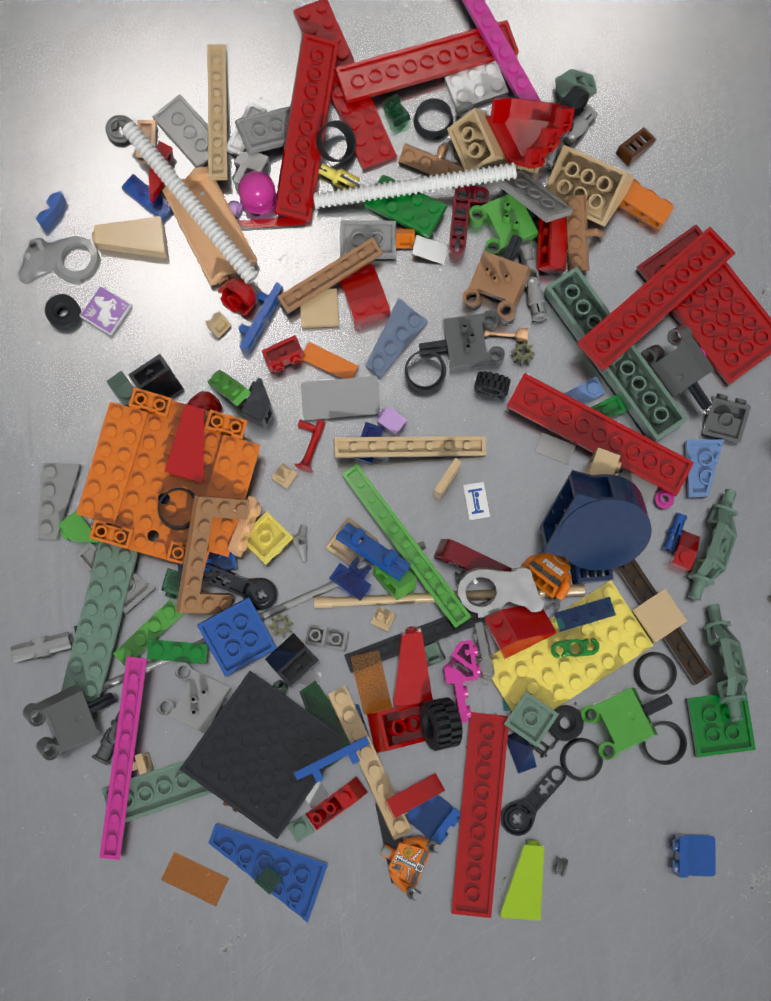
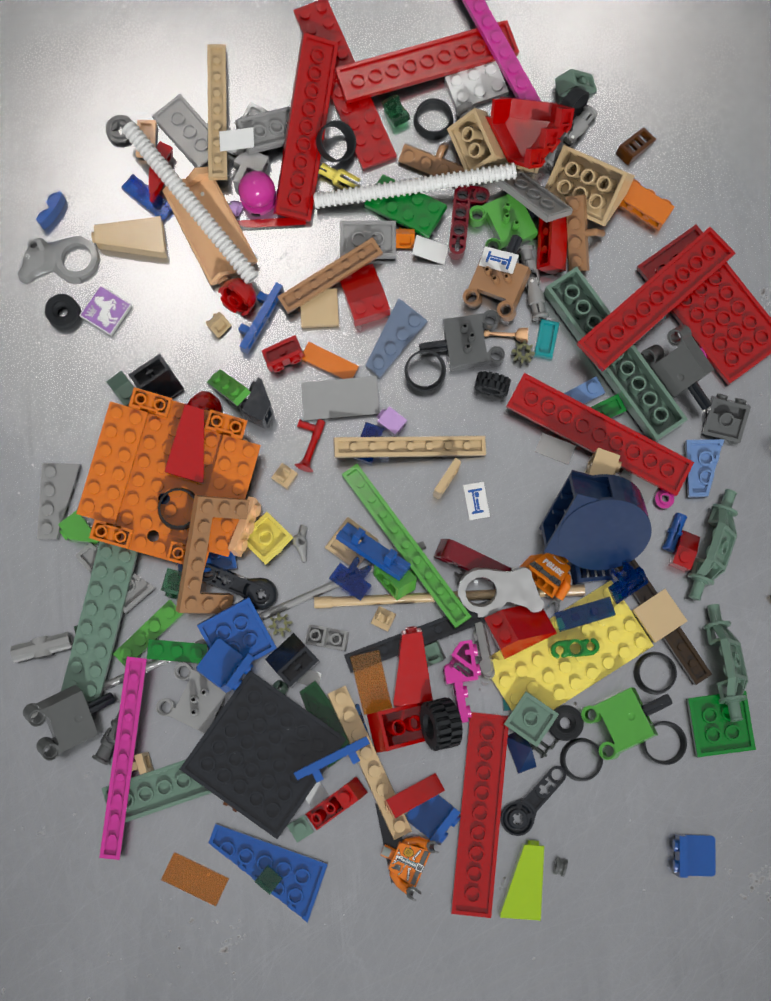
(224, 666): none -> blue bracket
(236, 139): none -> white sticker
(498, 260): none -> white sticker
(546, 339): none -> teal tile
(626, 582): none -> clear blue plate

